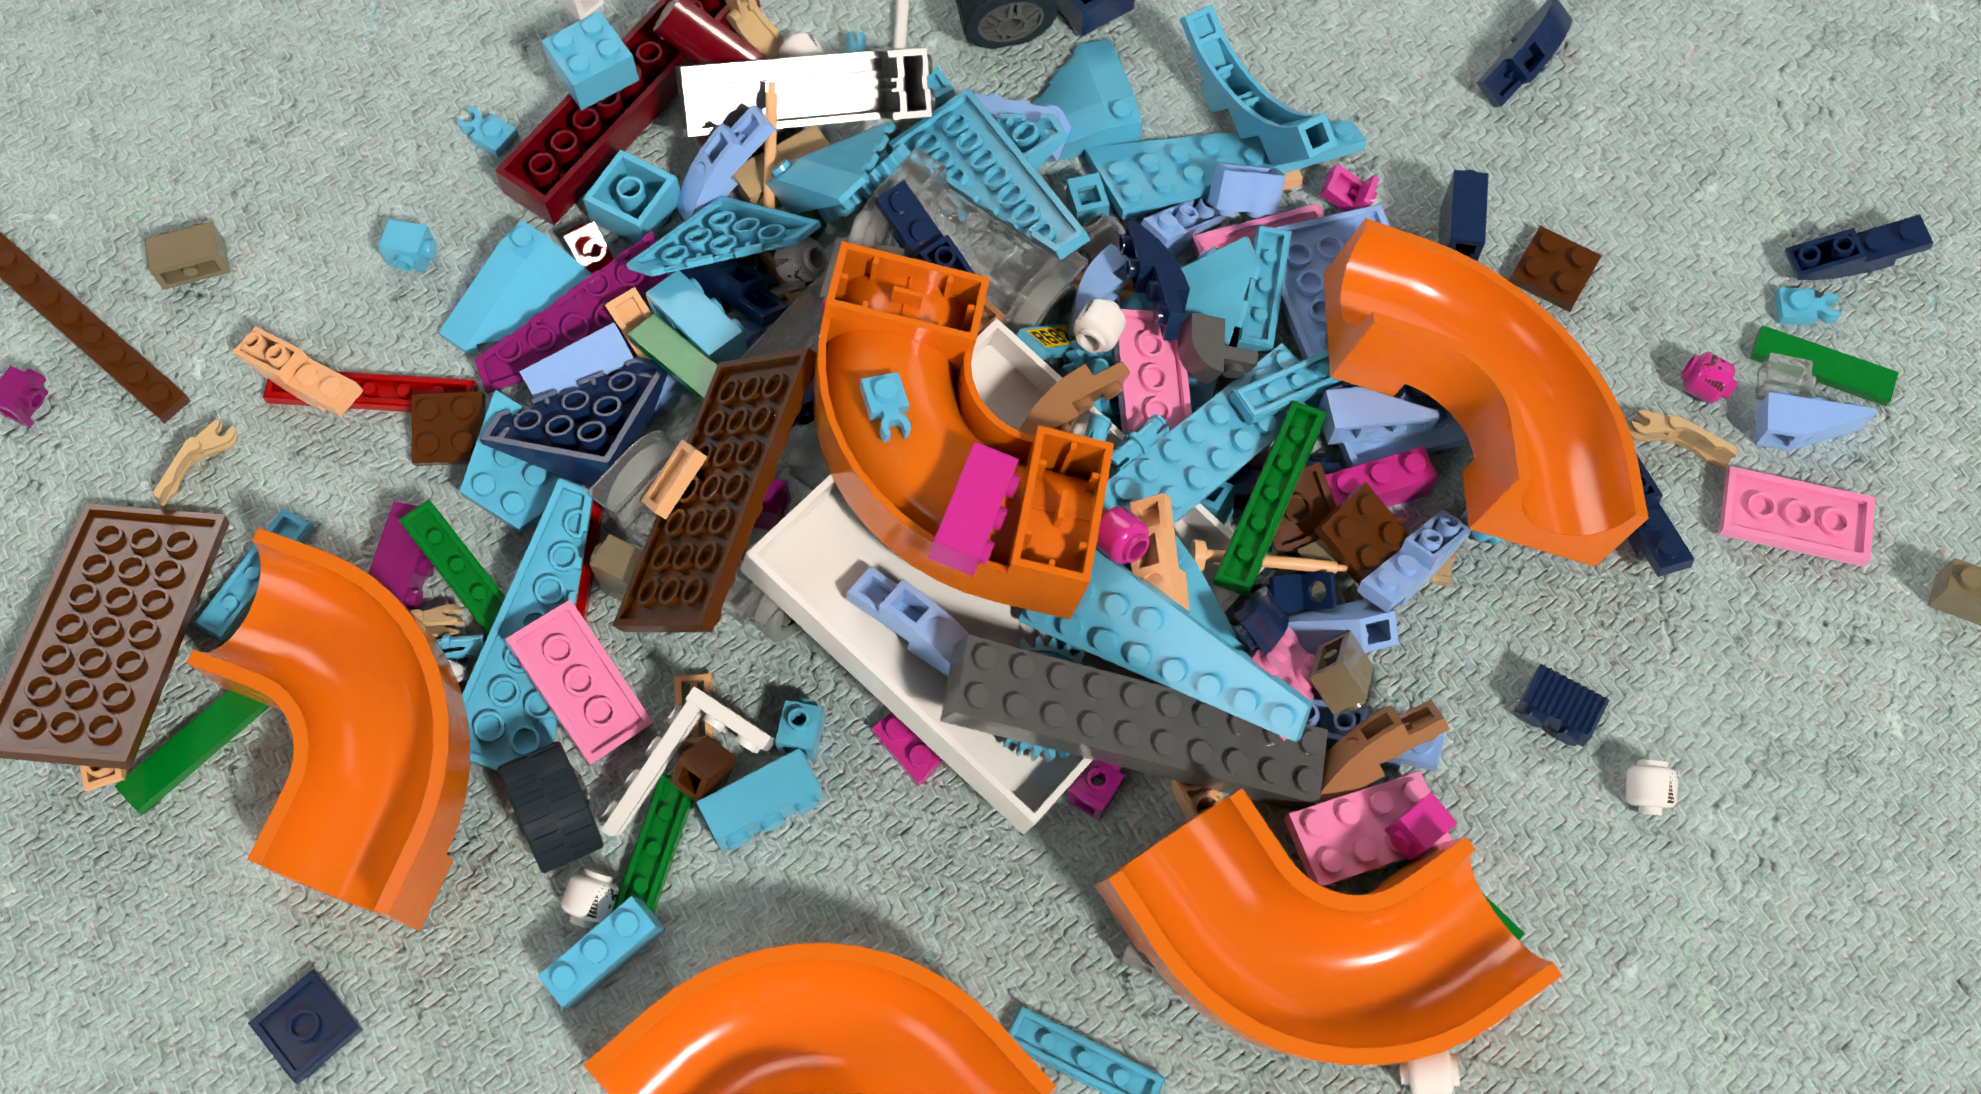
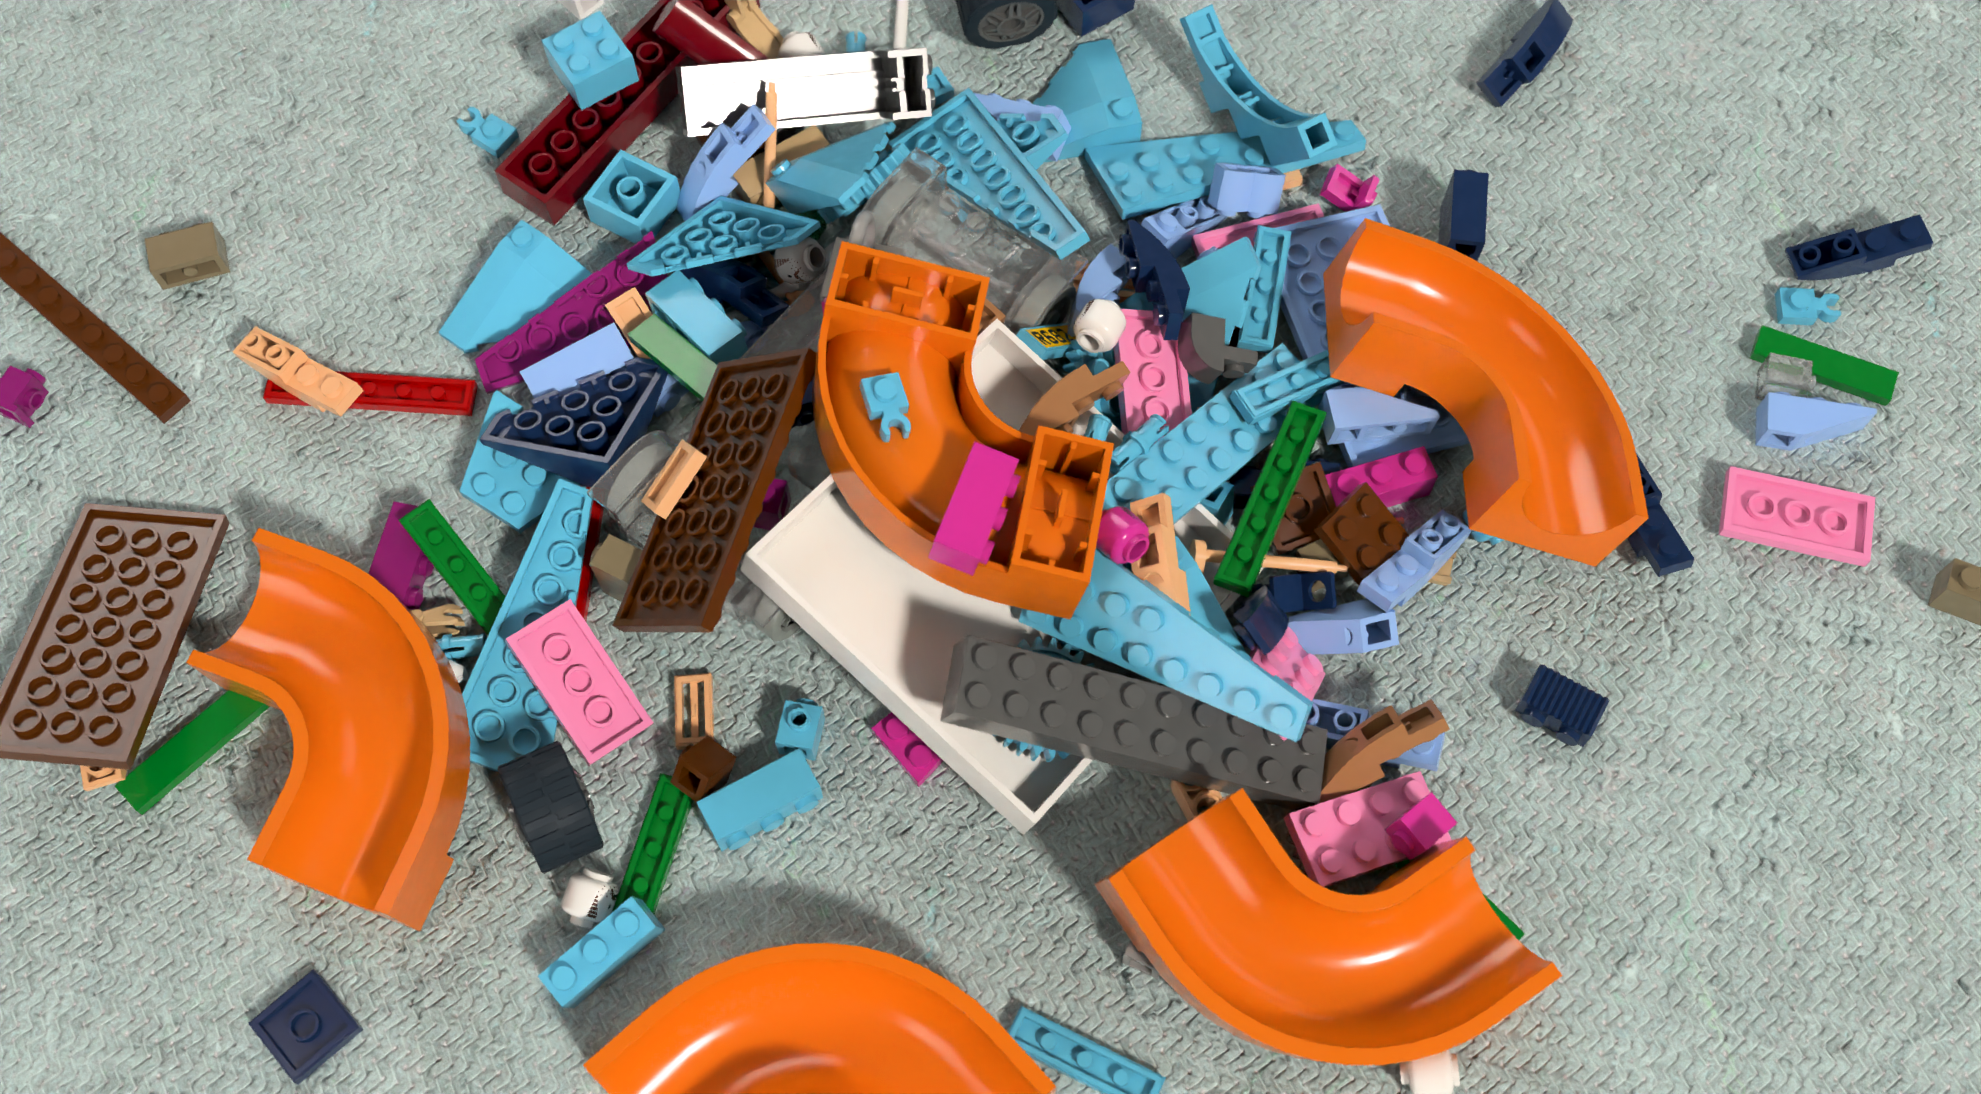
(193, 451): tan arm -> none
(236, 596): medium azure tile -> none
(407, 245): medium azure brick -> none
(446, 427): reddish brown plate -> none
(588, 246): bracket -> none
(663, 750): white bracket -> none
(910, 615): light blue slope -> none
(916, 230): dark blue slope -> none
(1086, 197): medium azure brick -> none
(1091, 798): magenta brick -> none
(1102, 232): light grey head -> none
(1342, 673): dark tan brick -> none
(1555, 268): reddish brown plate -> none
(1651, 786): white head -> none
(1677, 430): tan arm -> none
(1709, 377): dark pink head -> none

